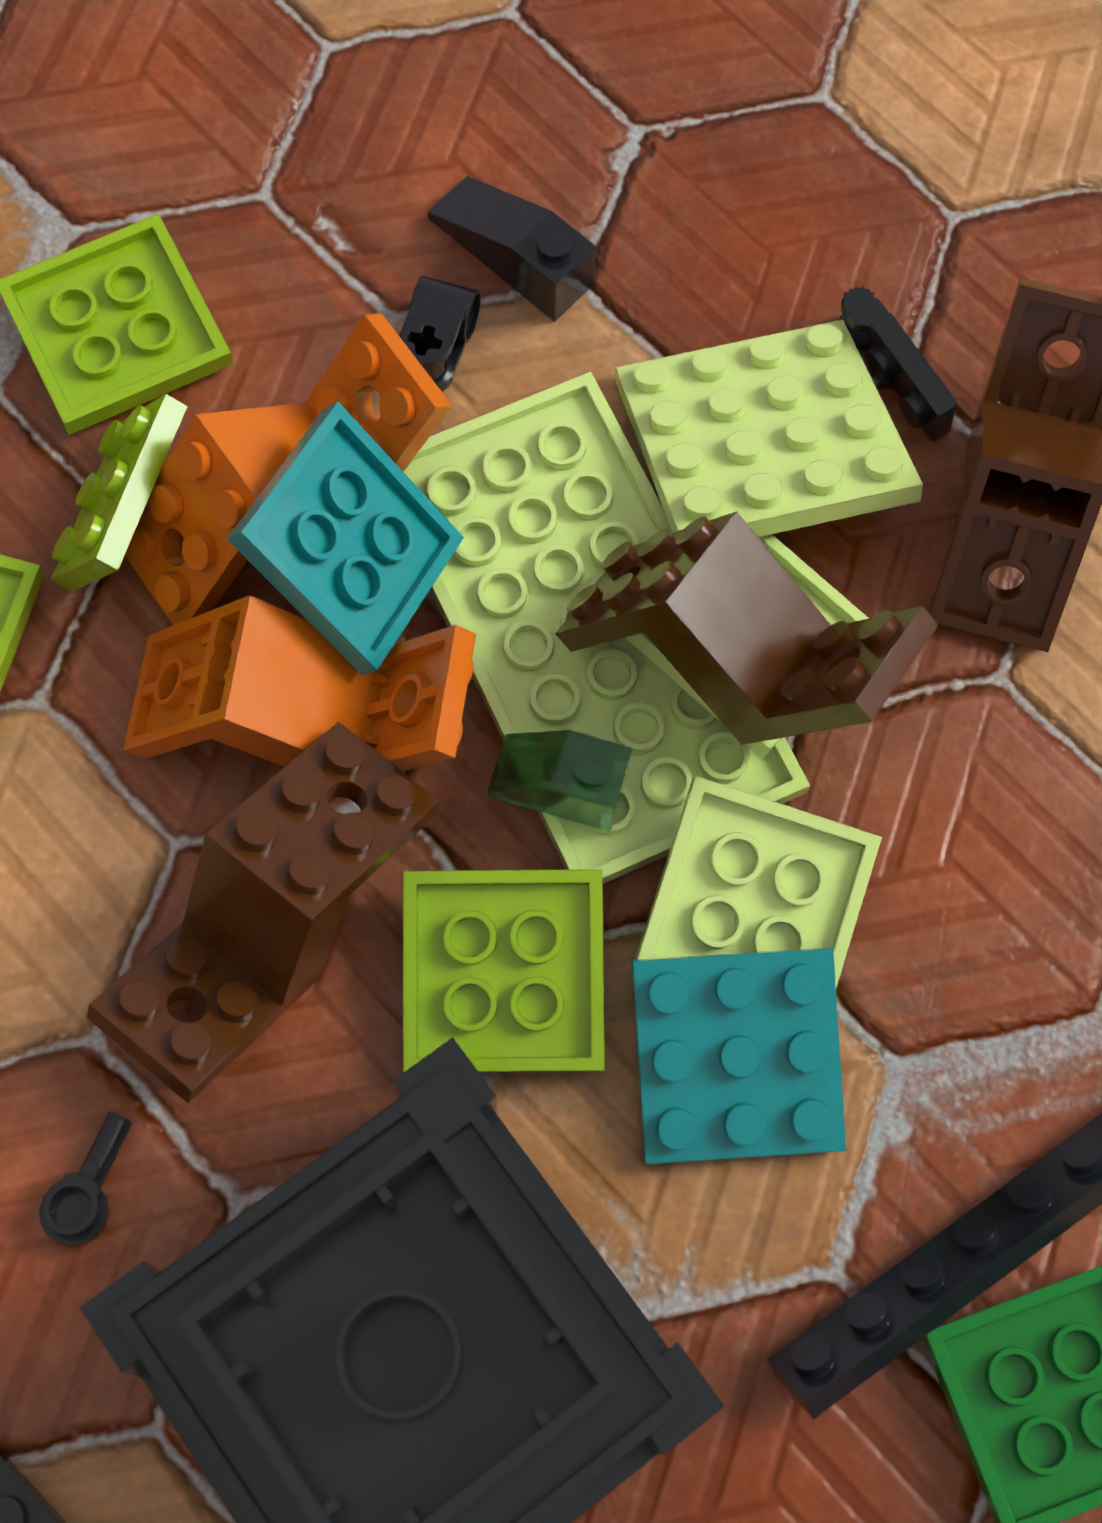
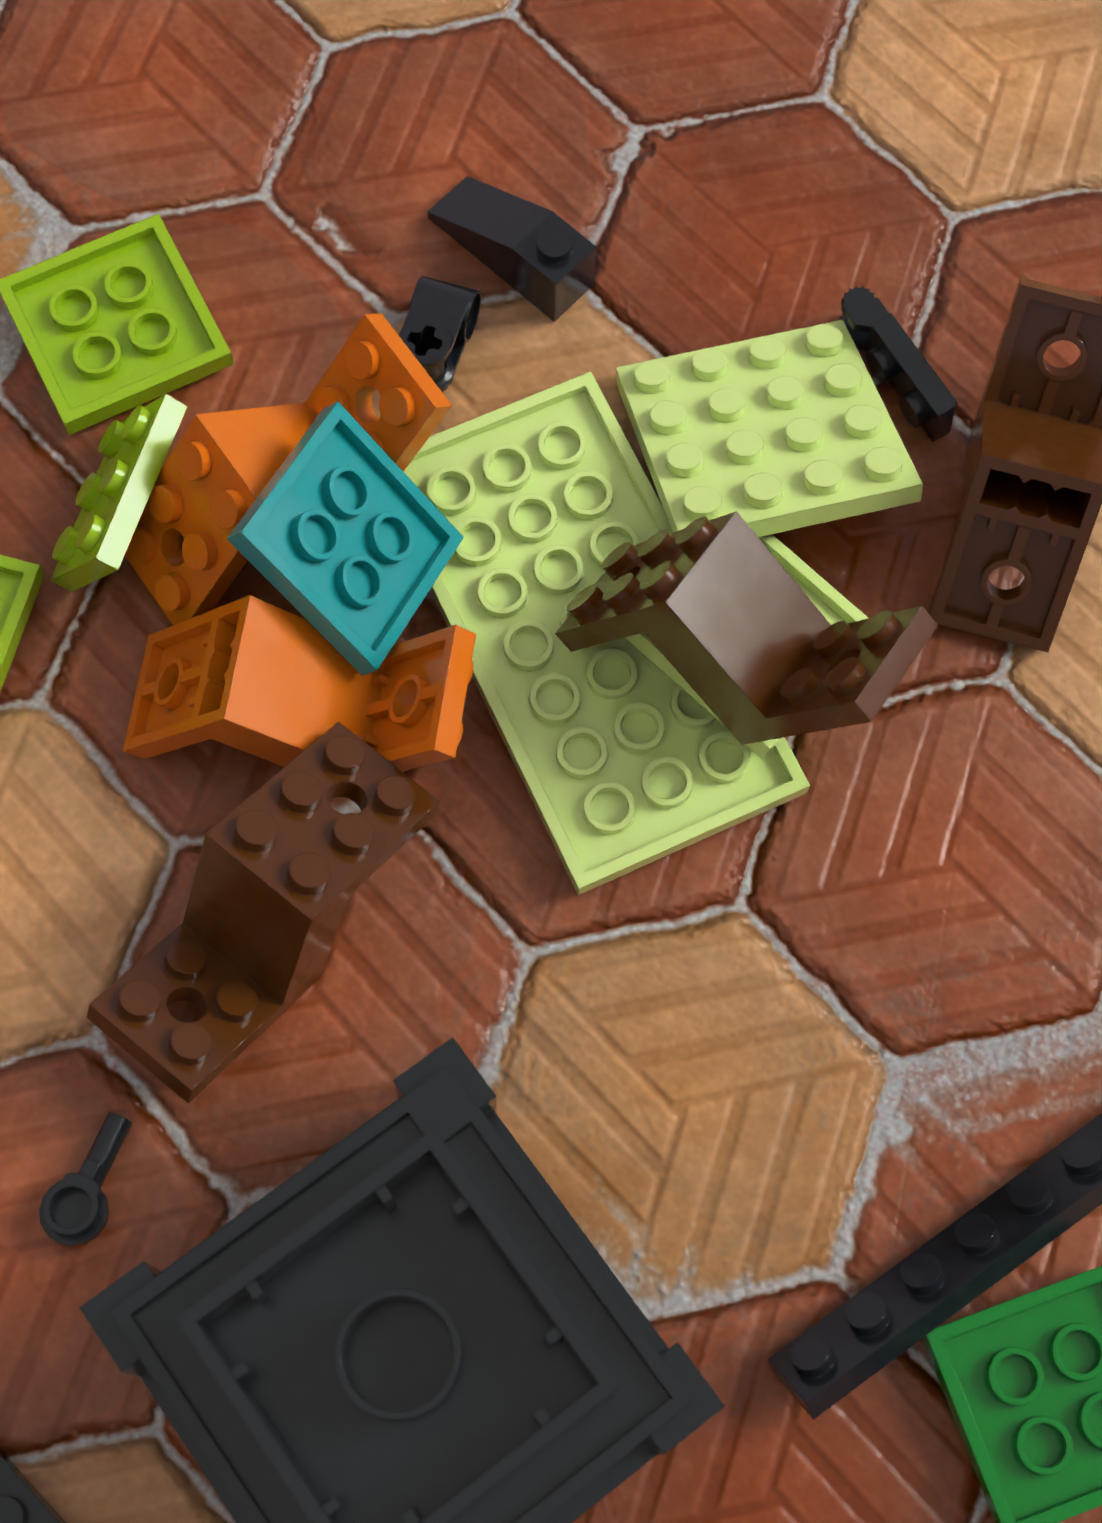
(505, 968): lime plate -> none
(562, 775): clear green slope -> none
(738, 1055): teal plate -> none
(757, 879): yellowish green plate -> none

